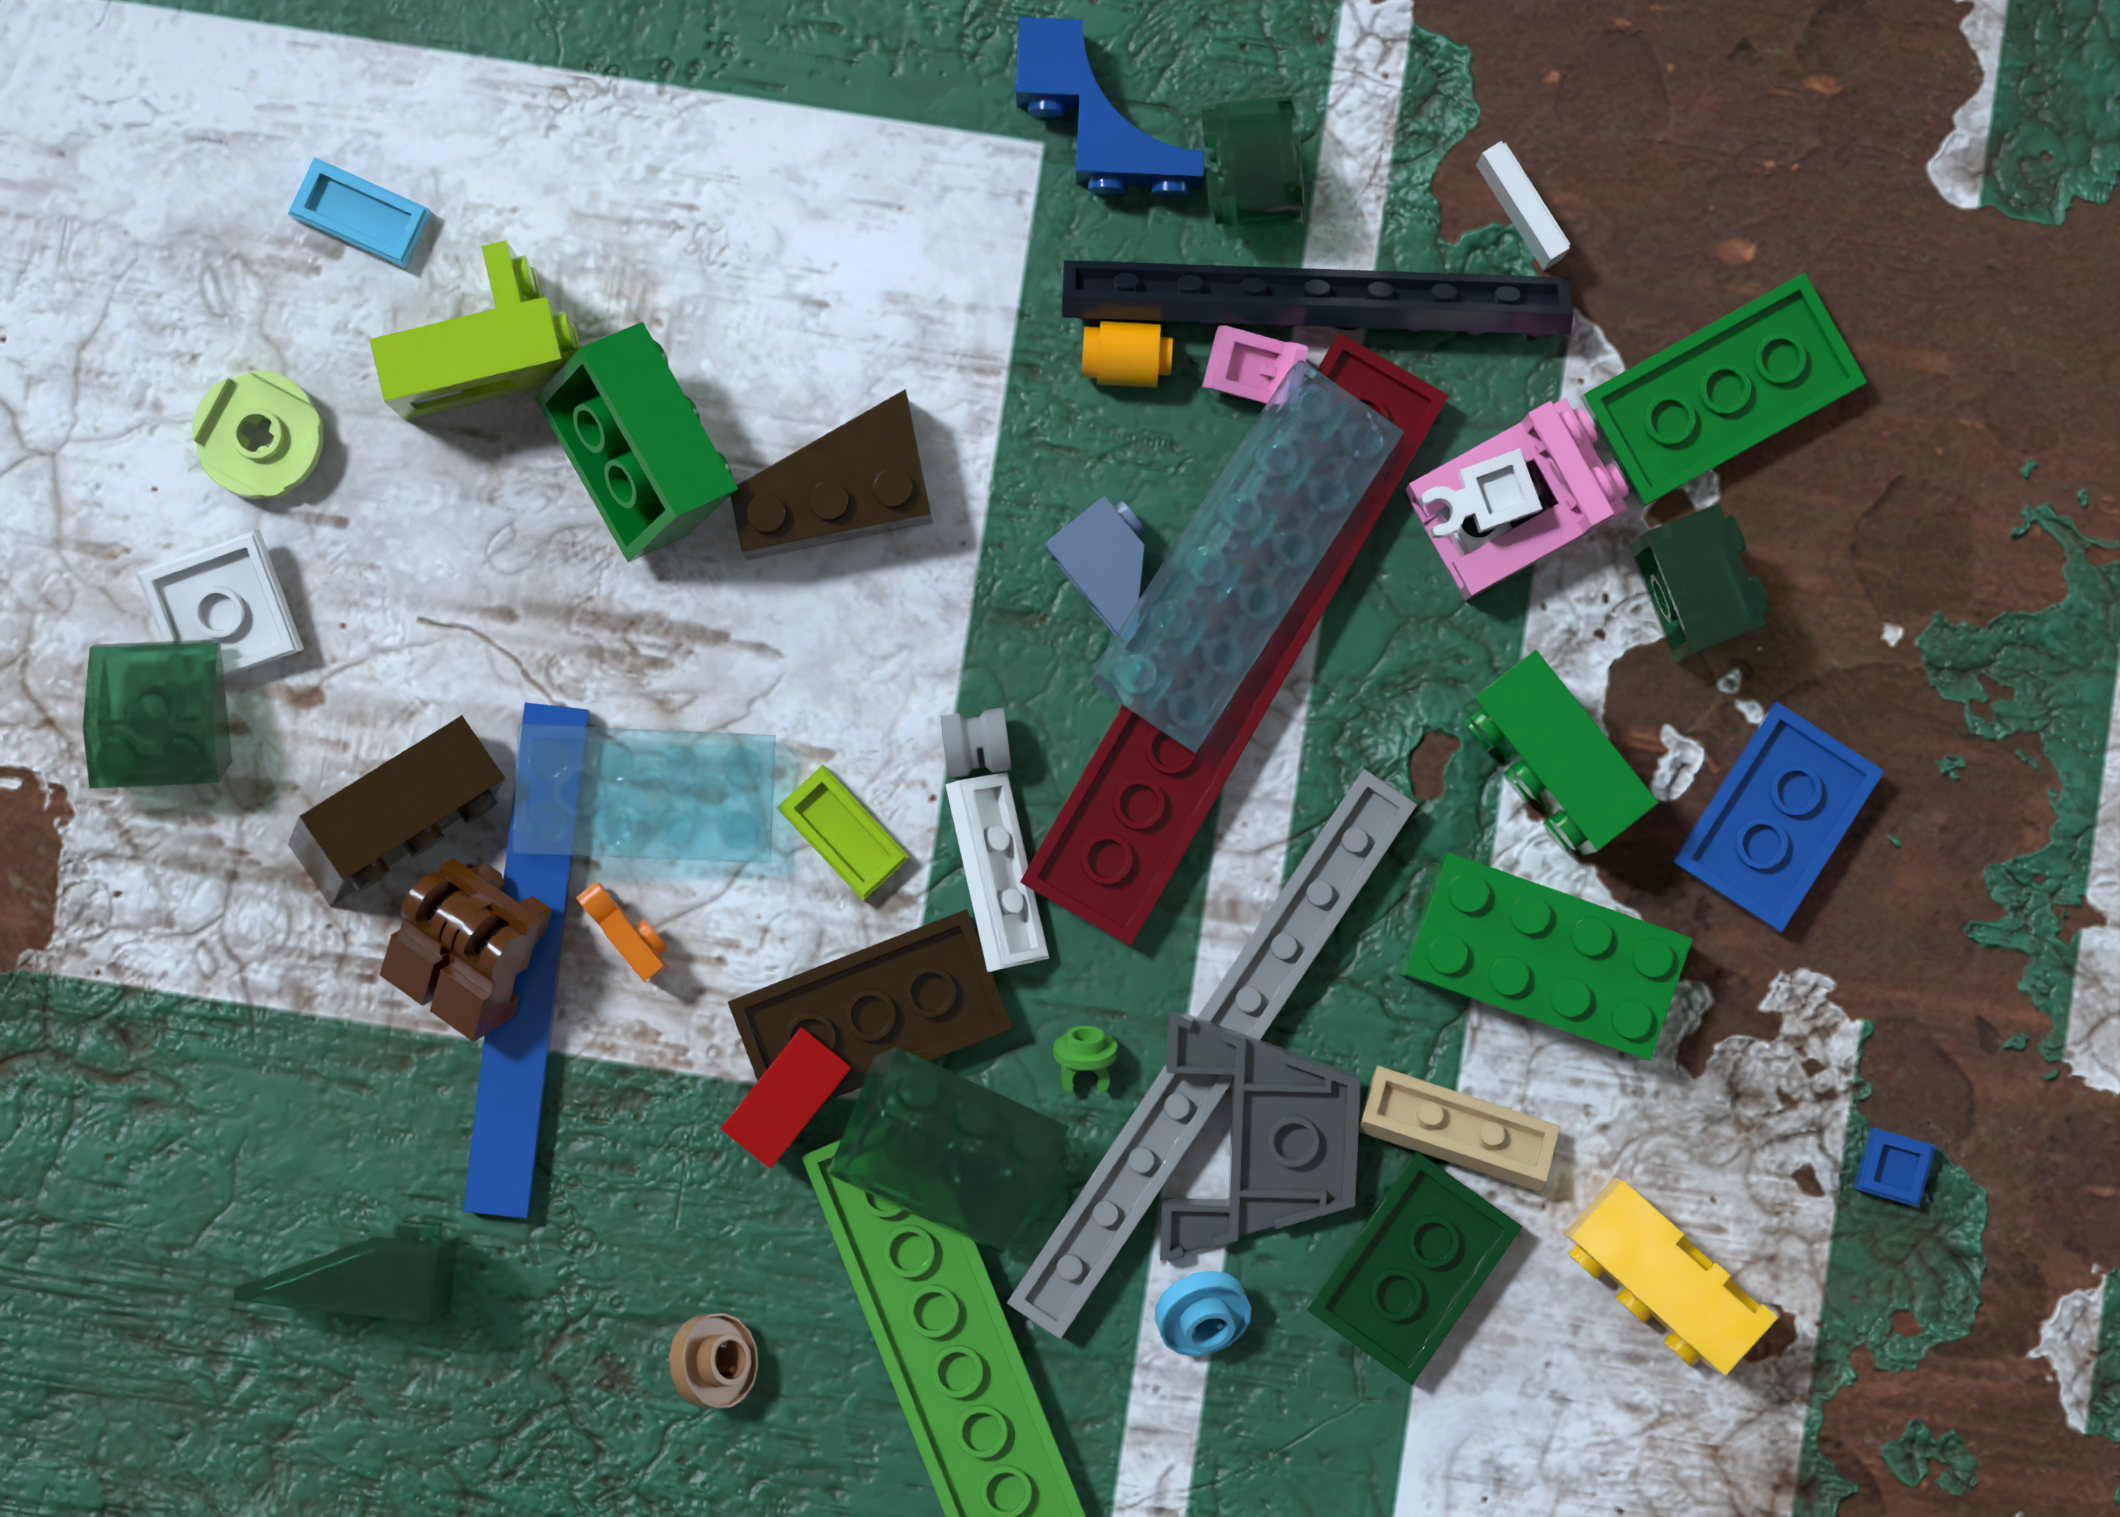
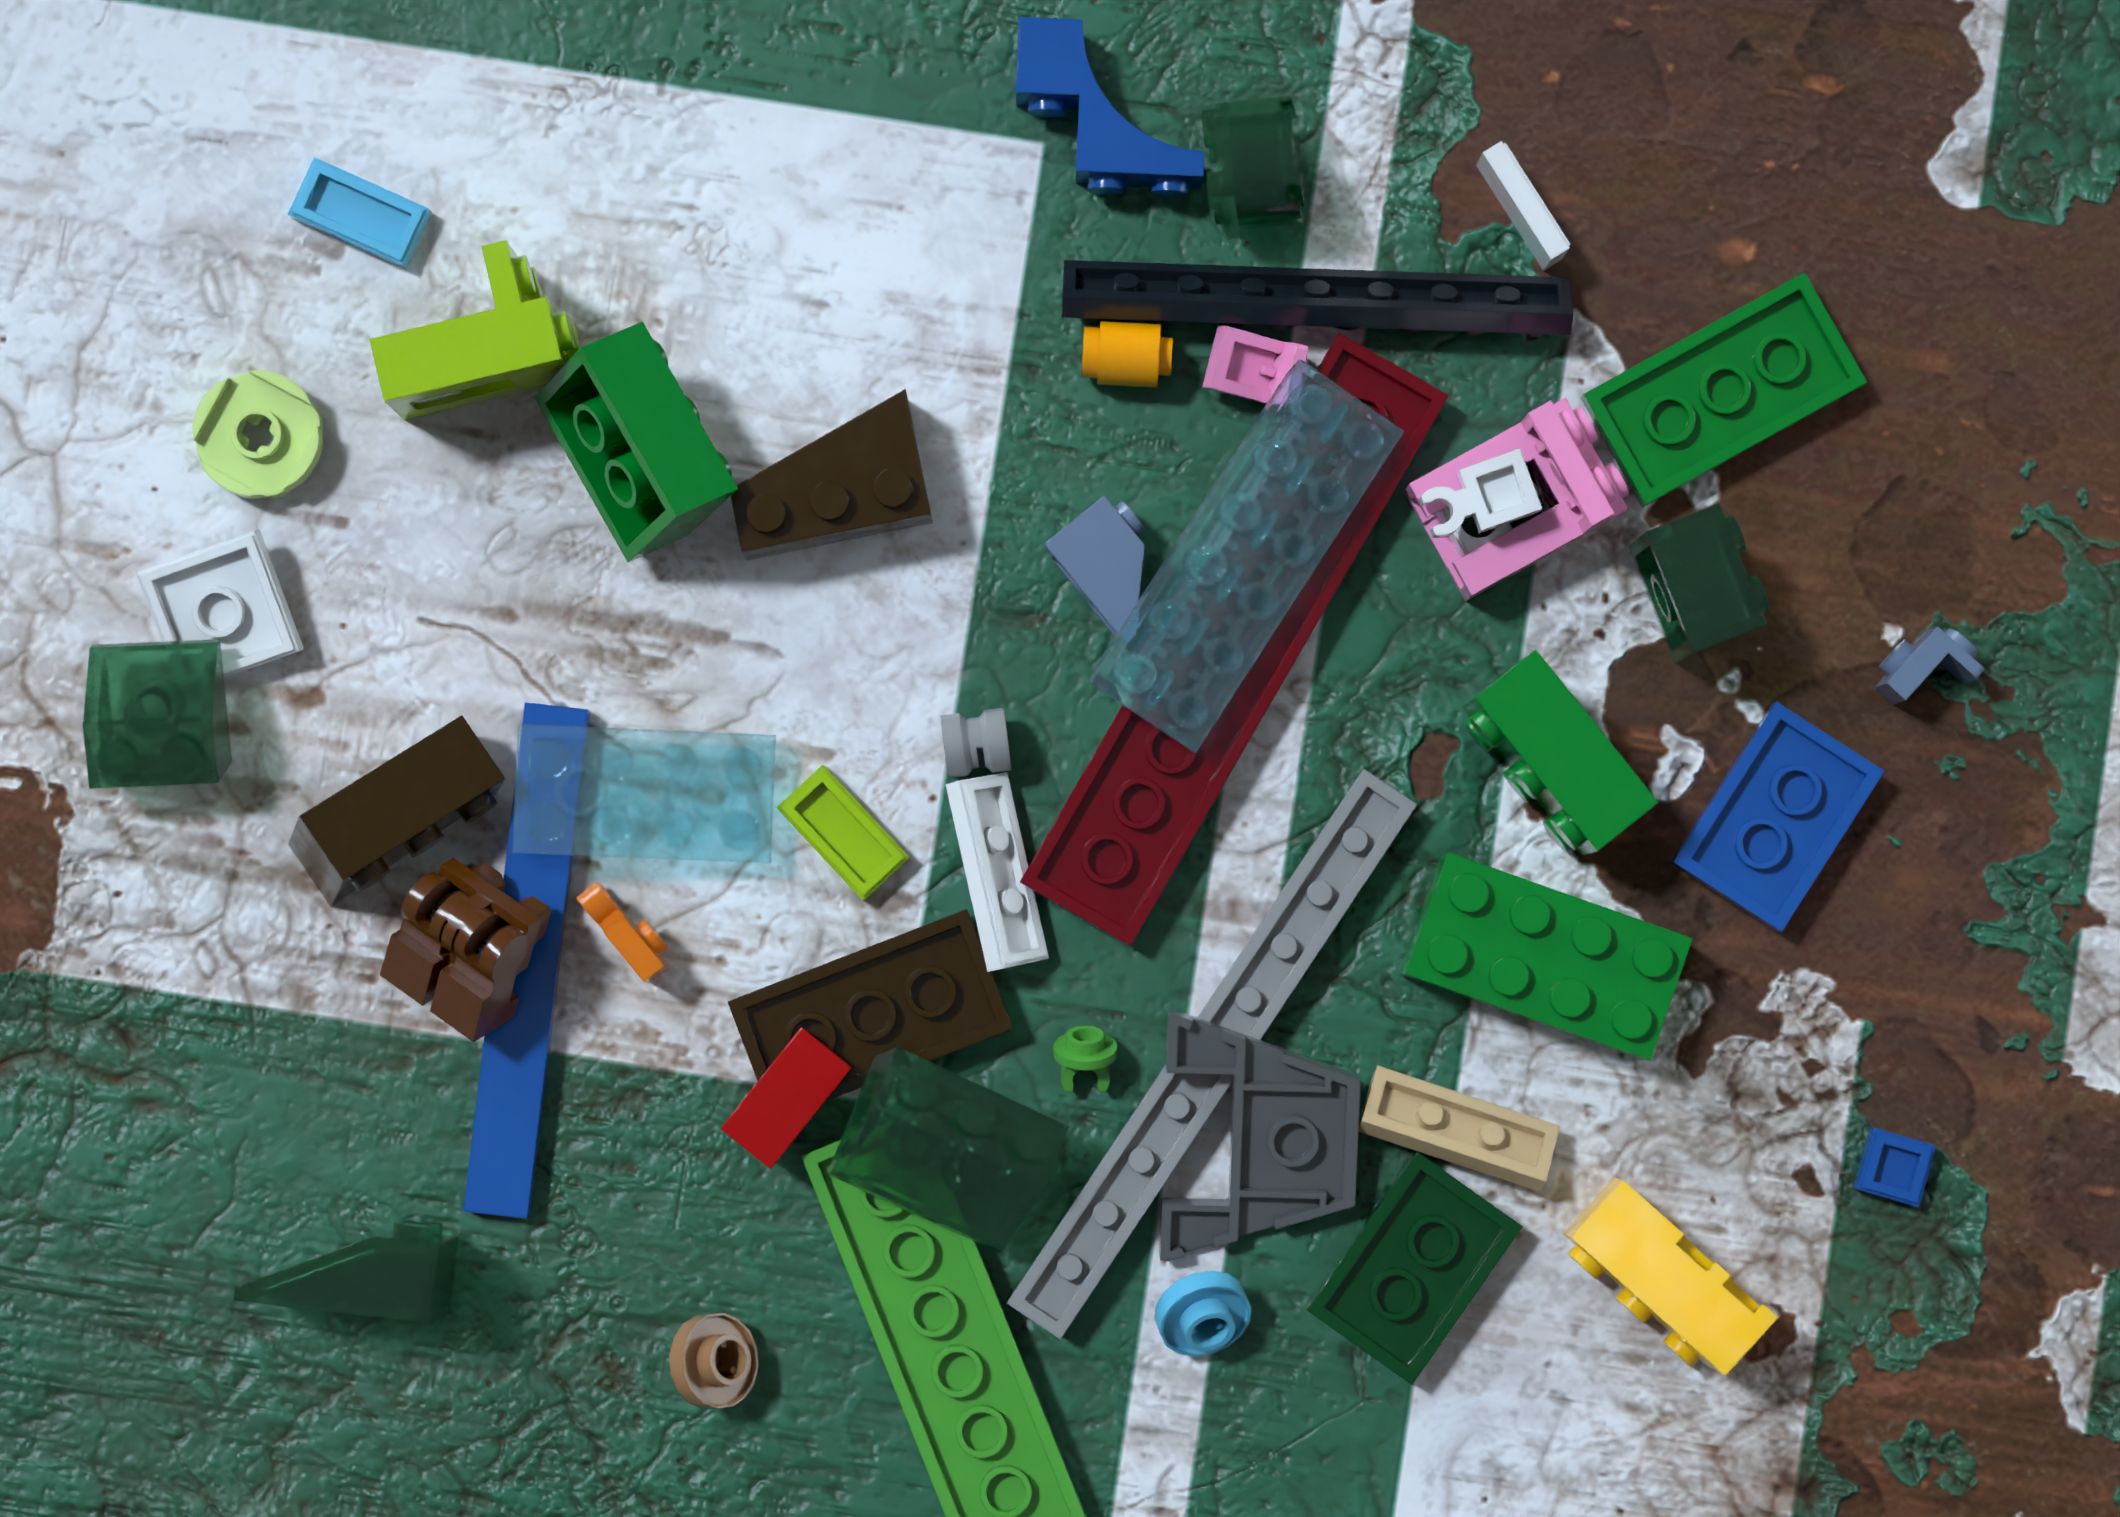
(1910, 664): none -> sand blue bracket

